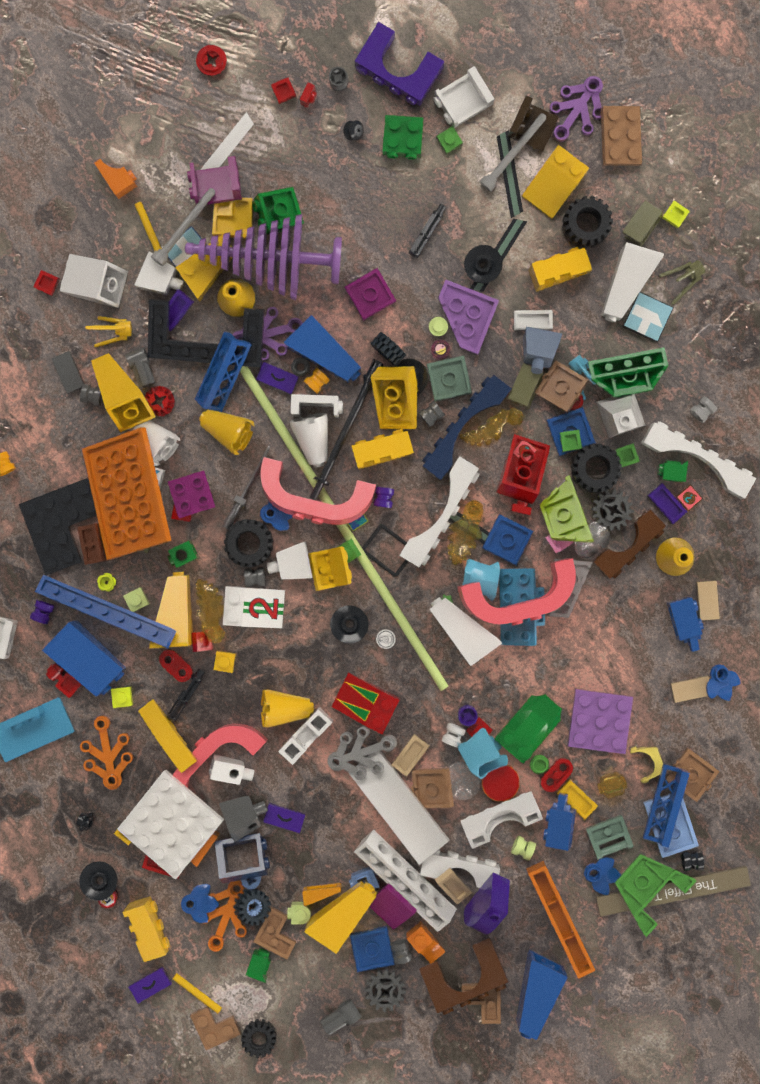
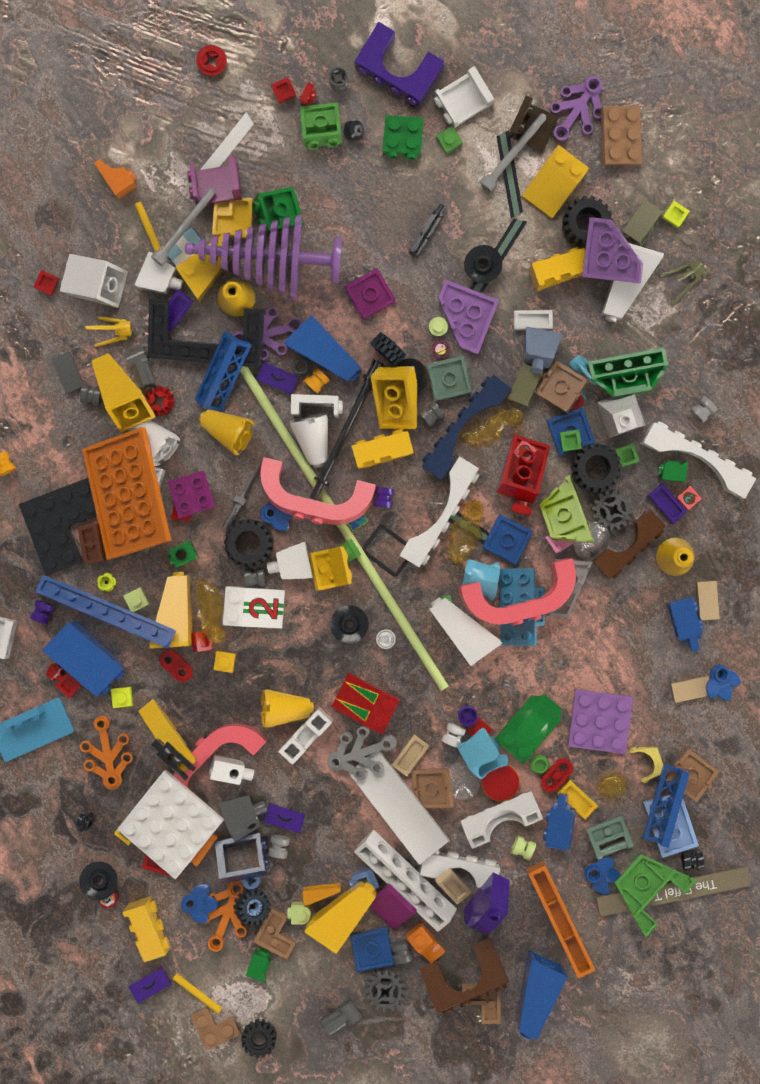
(165, 752): none -> black hinge
(185, 695): black piece -> none
(279, 846): none -> light grey wheel
(321, 125): none -> bright green plate
(609, 254): none -> medium lavender plate
(648, 317): tile -> none

